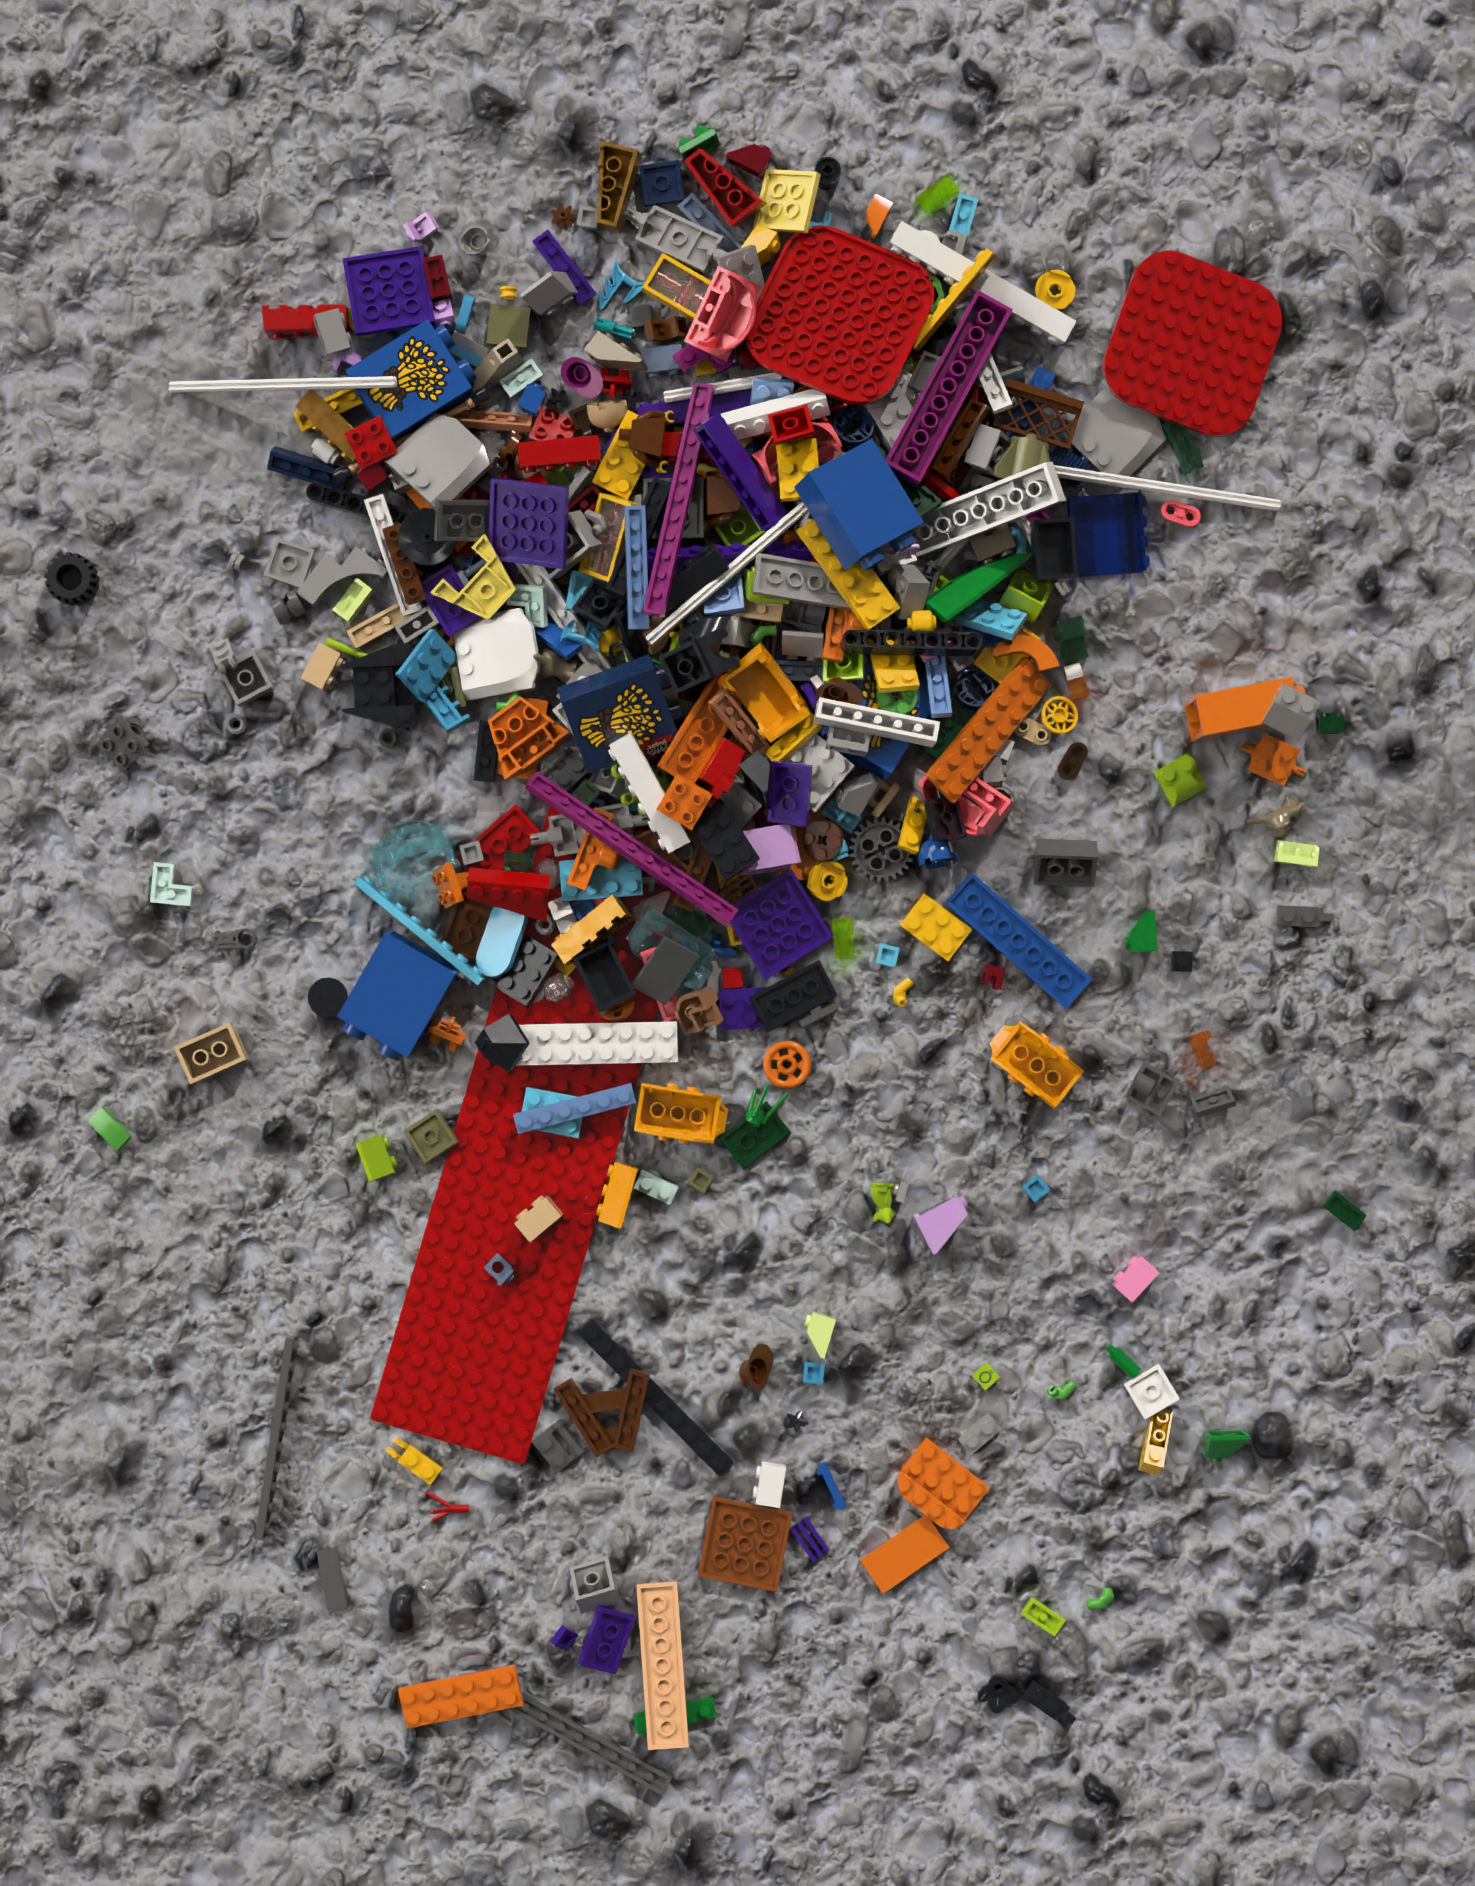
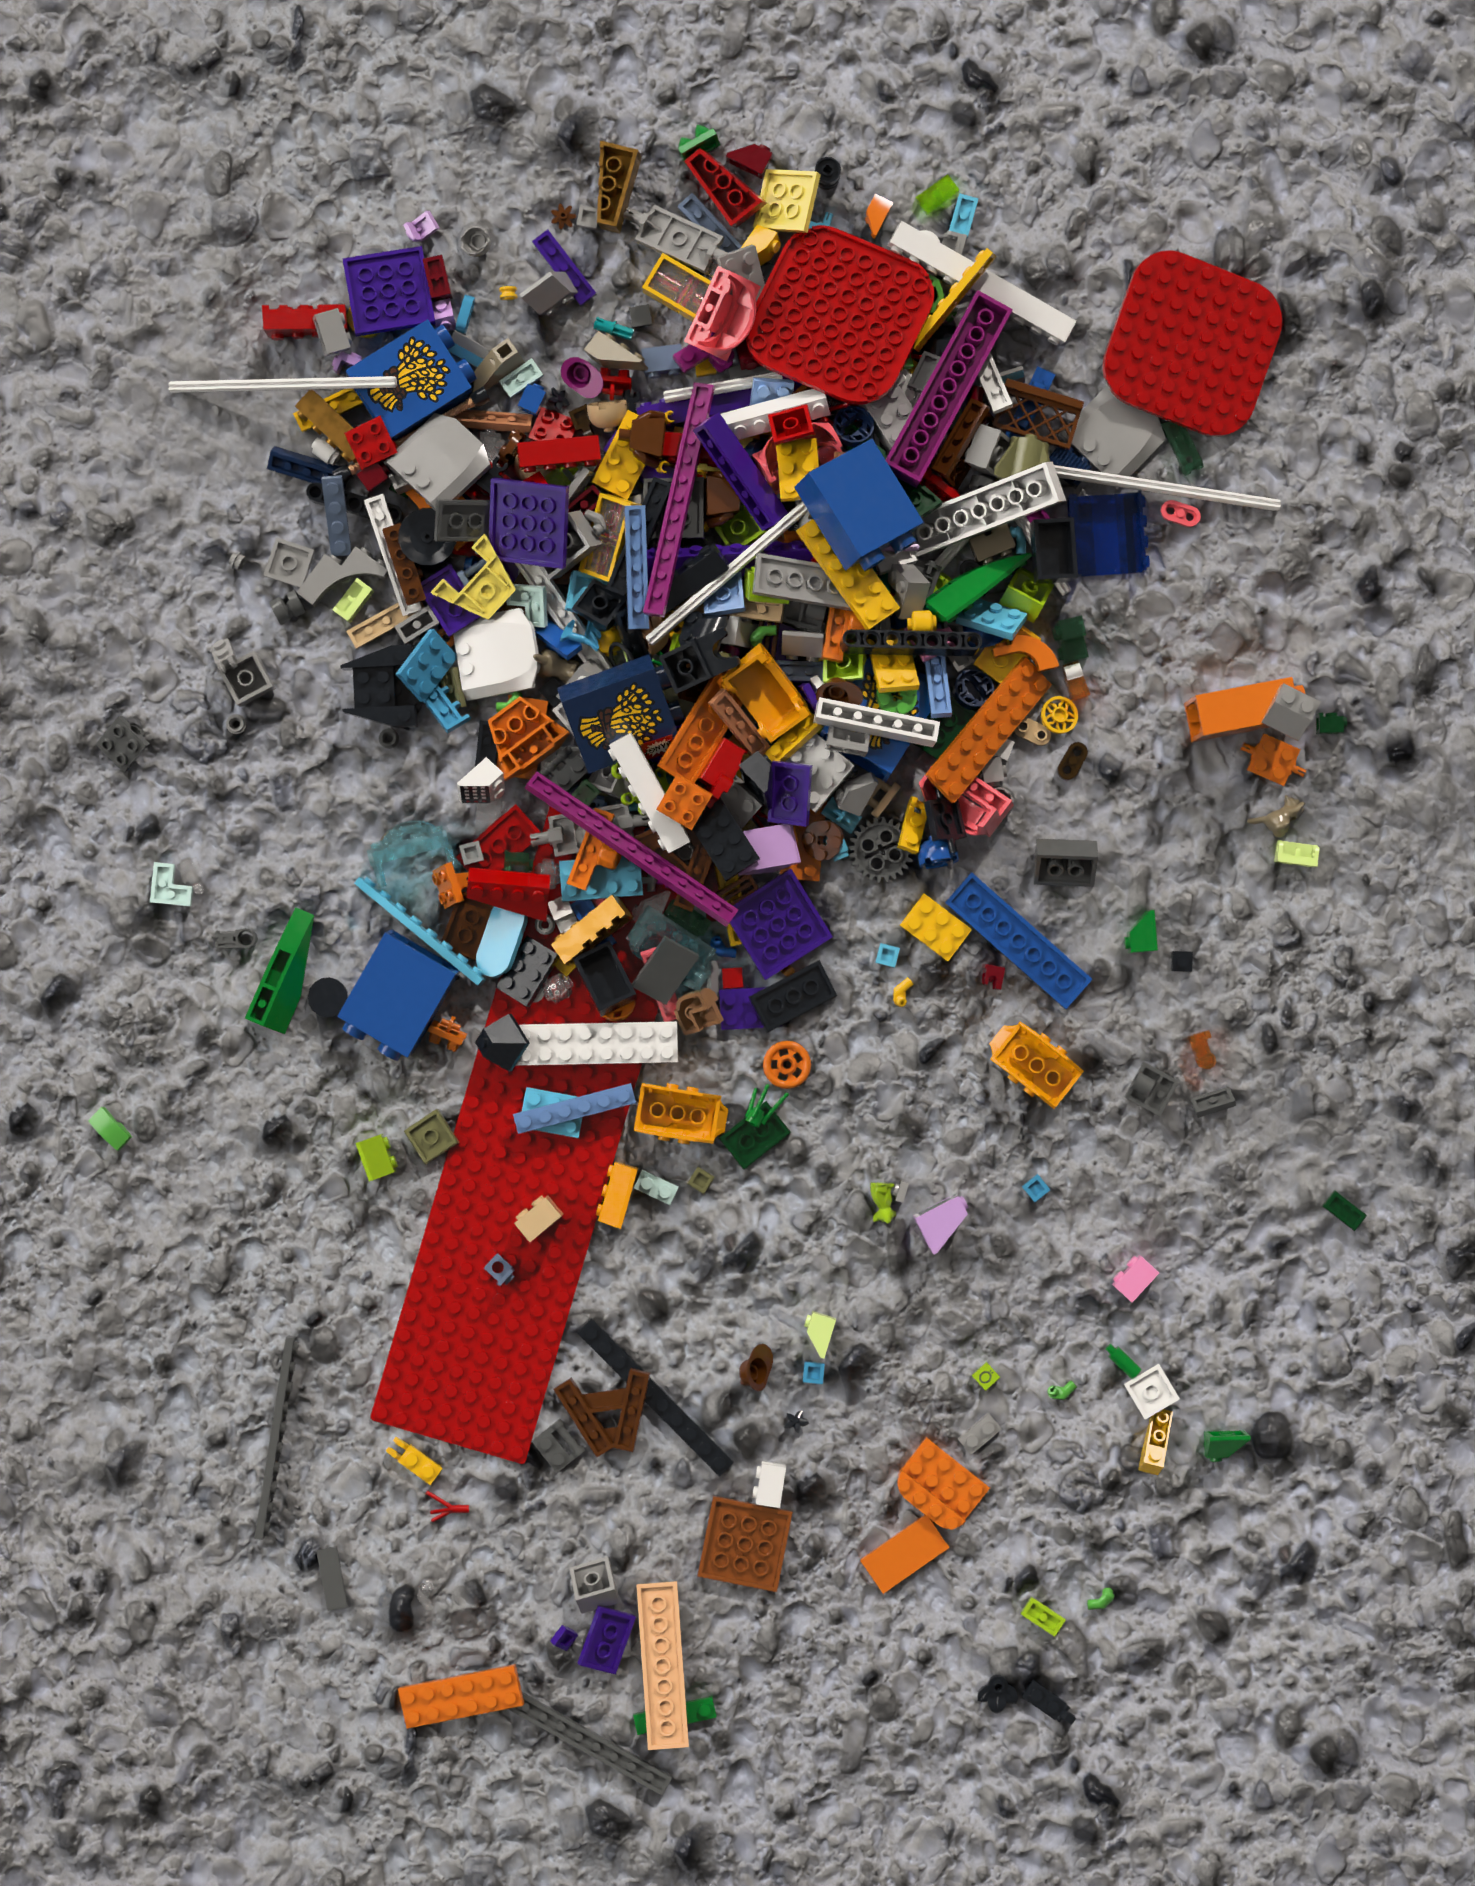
(56, 572): black tyre -> none
(211, 1053): tan brick -> none
(284, 976): none -> green wedge
(323, 668): tan brick -> none
(336, 515): none -> sand blue plate
(344, 648): lime bar -> none
(482, 784): none -> white slope
(509, 323): olive tile -> none
(618, 278): dark azure piece -> none
(661, 183): dark blue plate -> none
(665, 330): reddish brown brick -> none
(817, 1014): dark grey plate -> none
(819, 1553): dark purple tile -> none
(824, 1470): blue piece -> none
(837, 876): yellow plate -> none
(843, 938): clear neon green plate -> none
(1065, 285): yellow plate -> none
(1180, 779): lime slope -> none
(1302, 916): dark grey hinge -> none

